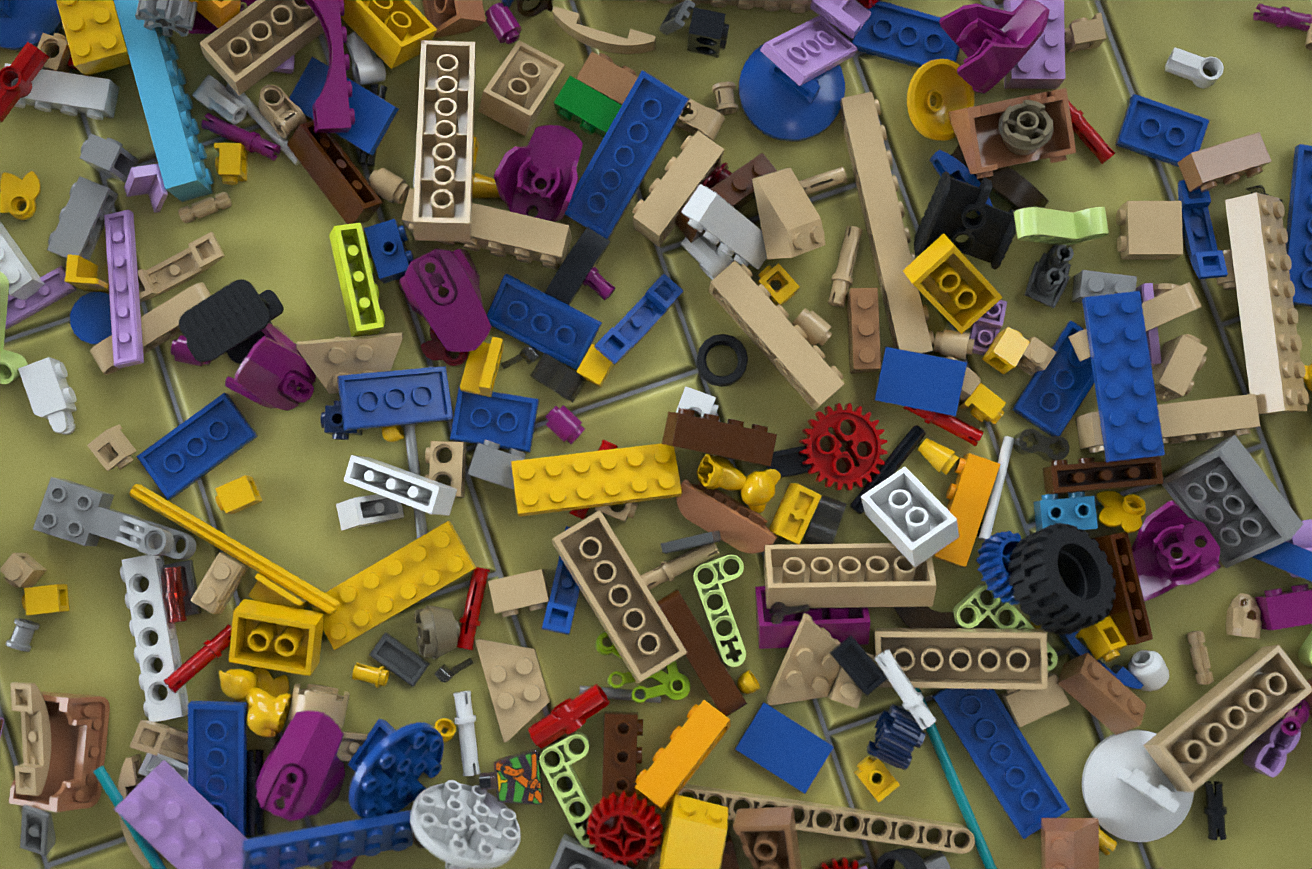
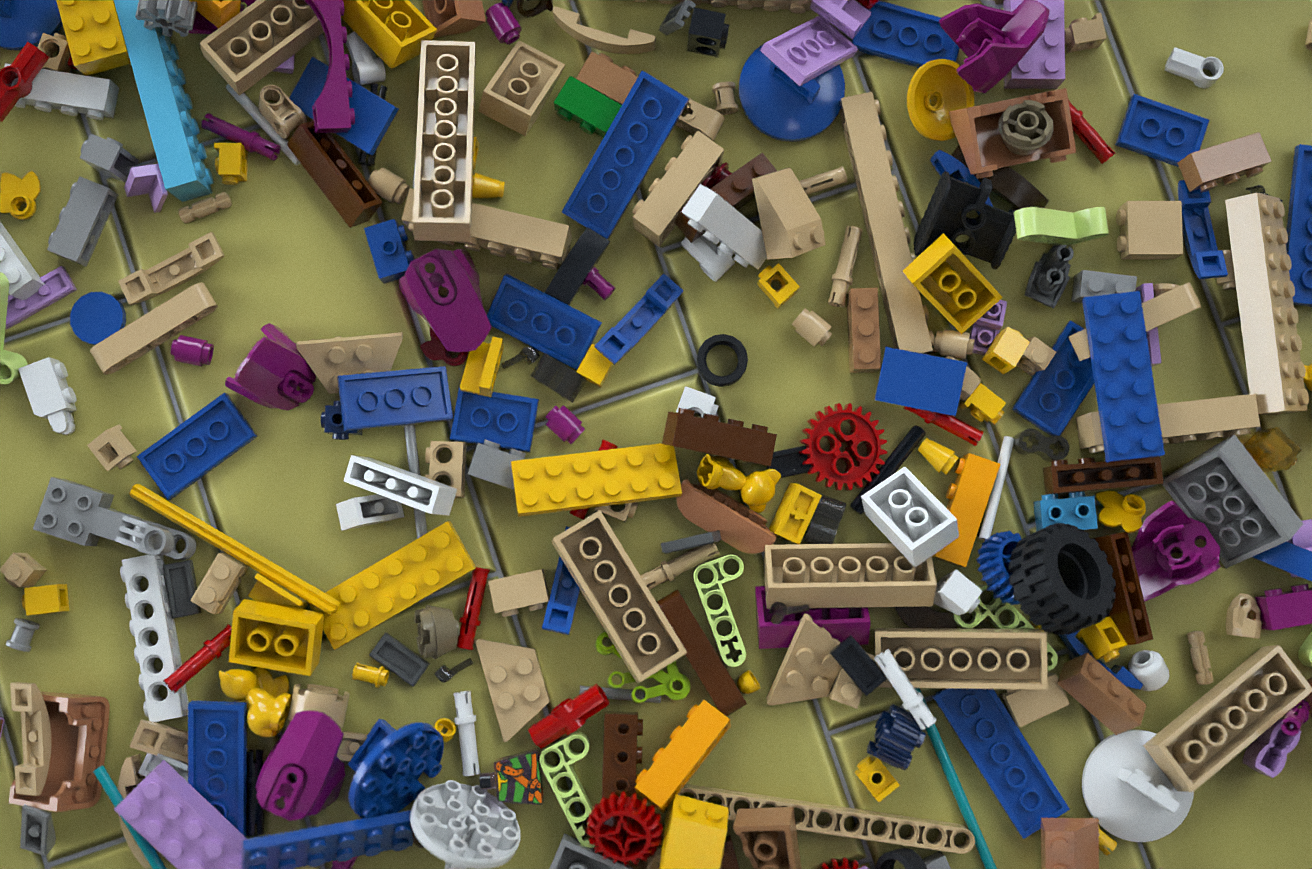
(83, 275): yellow panel -> none
(123, 289): lavender tile -> none
(174, 594): clear red pin -> none
(216, 97): white piece -> none
(229, 321): black piece -> none
(237, 495): yellow brick -> none
(356, 280): neon yellow brick -> none
(392, 433): yellow hinge -> none
(546, 160): magenta piece -> none
(775, 335): tan brick -> none
(784, 747): blue tile -> none
(957, 593): none -> white slope
(1179, 362): tan brick -> none
(1215, 810): black pin -> none
(1272, 449): none -> clear yellow brick
(1282, 17): magenta pin -> none

